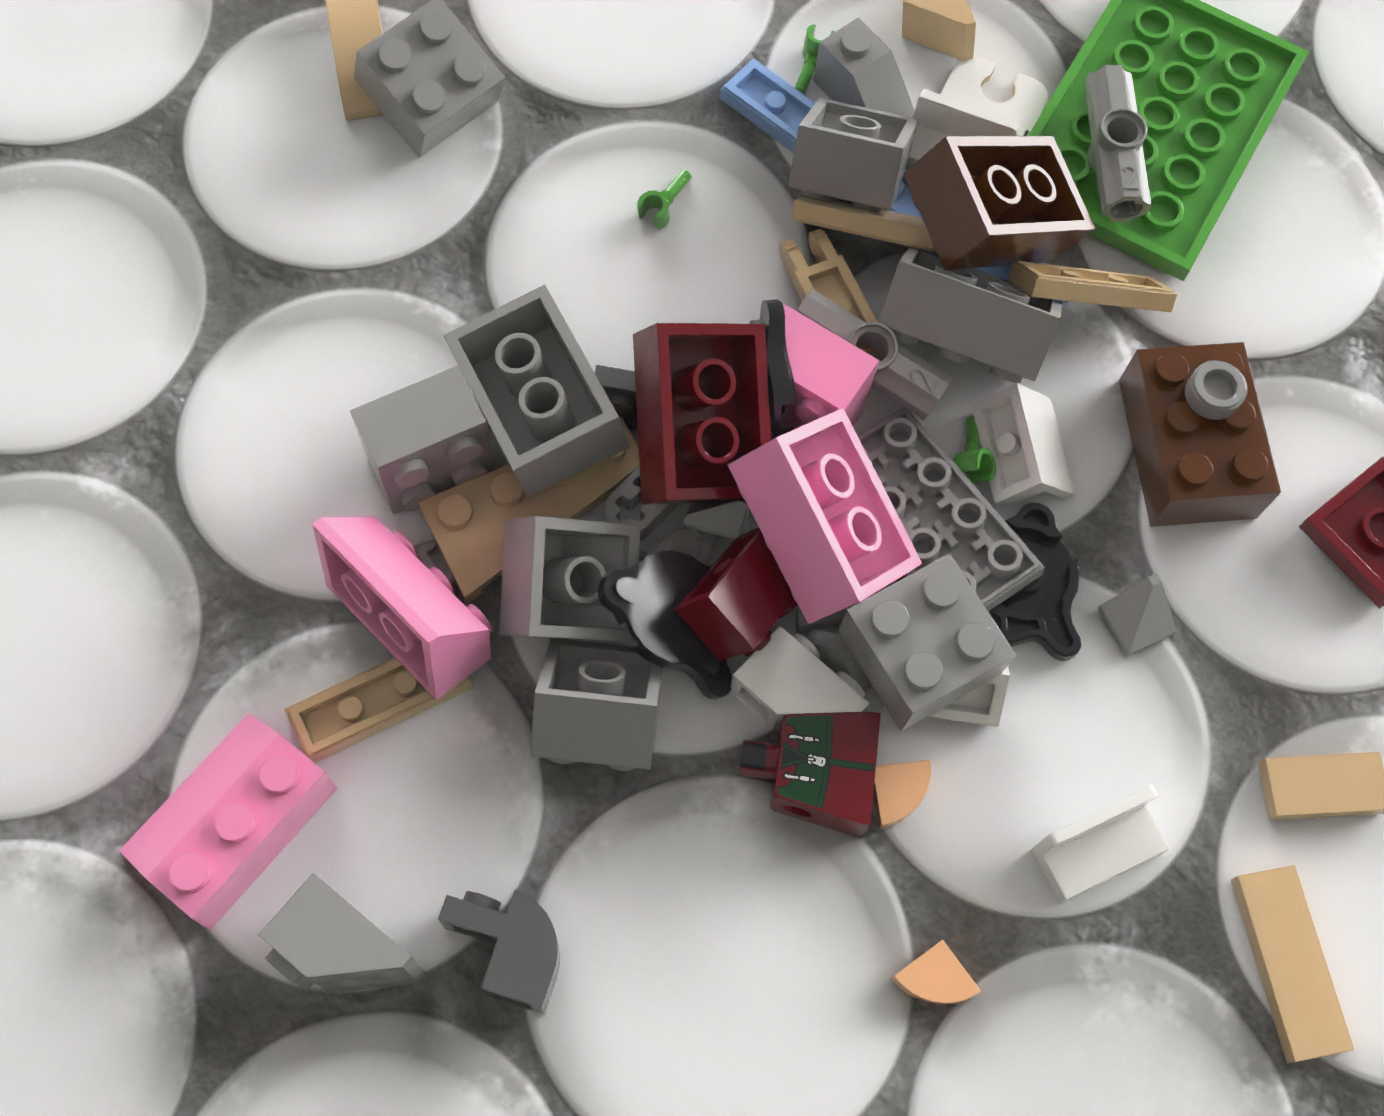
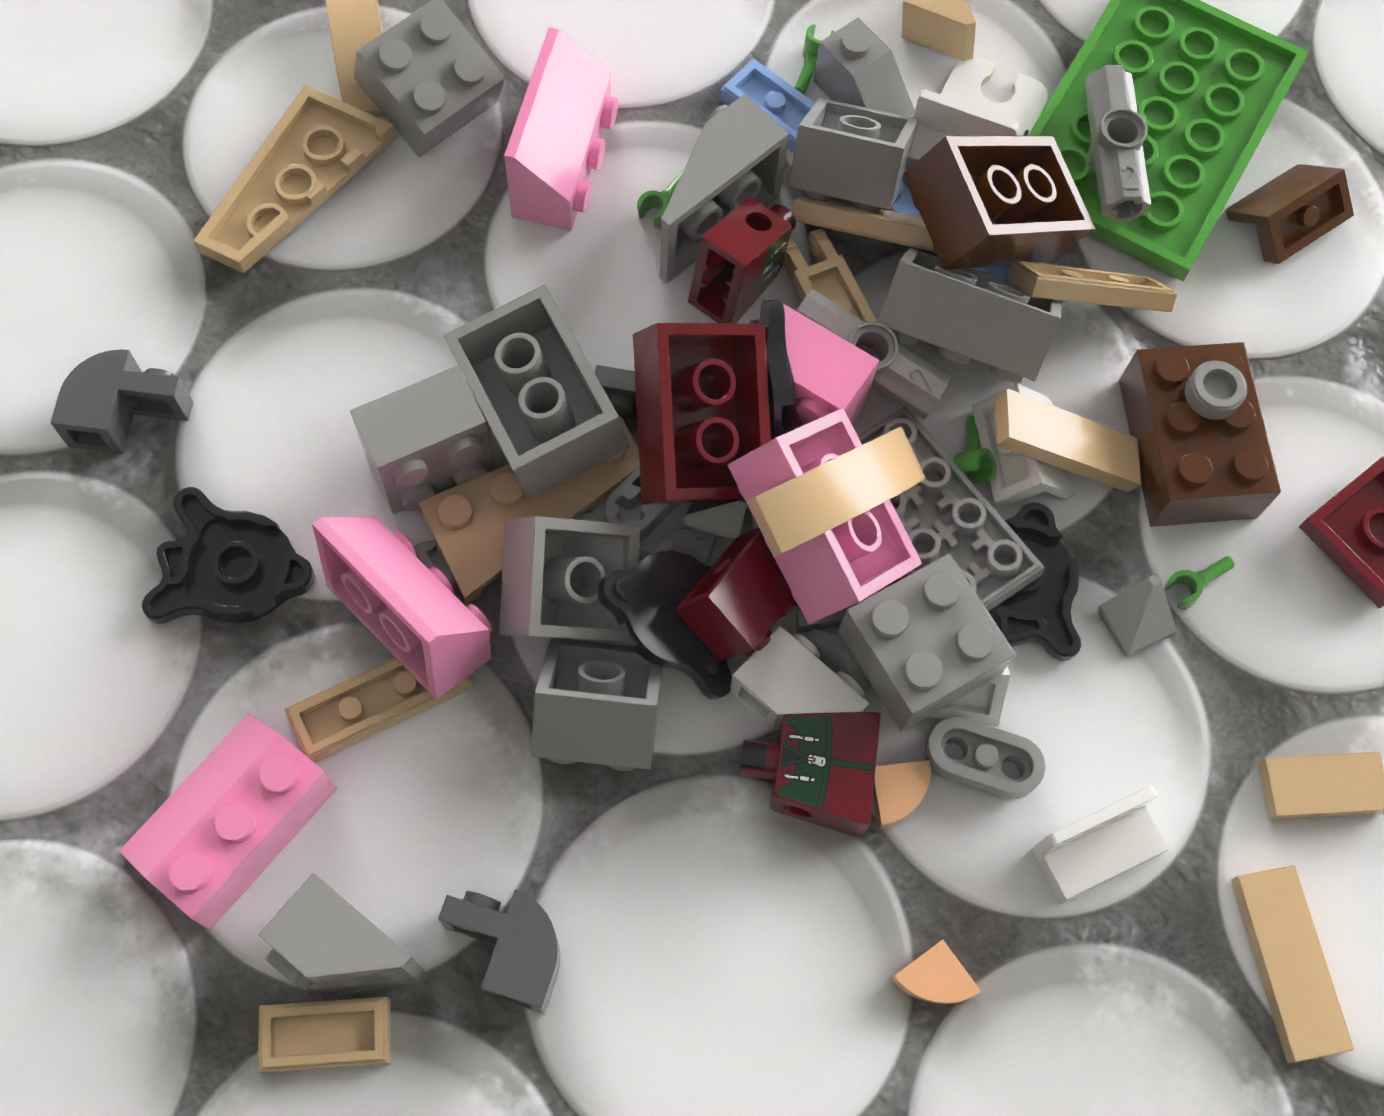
(106, 393): none -> dark grey brick
(226, 567): none -> black tile
(293, 173): none -> tan wing
(324, 1035): none -> tan tile
(559, 134): none -> slope
(732, 161): none -> light grey slope
(753, 244): none -> dark red torso
(836, 491): none -> tan slope
(983, 755): none -> light grey plate
(1067, 441): none -> tan tile
(1198, 580): none -> bright green hand
(1295, 209): none -> reddish brown panel

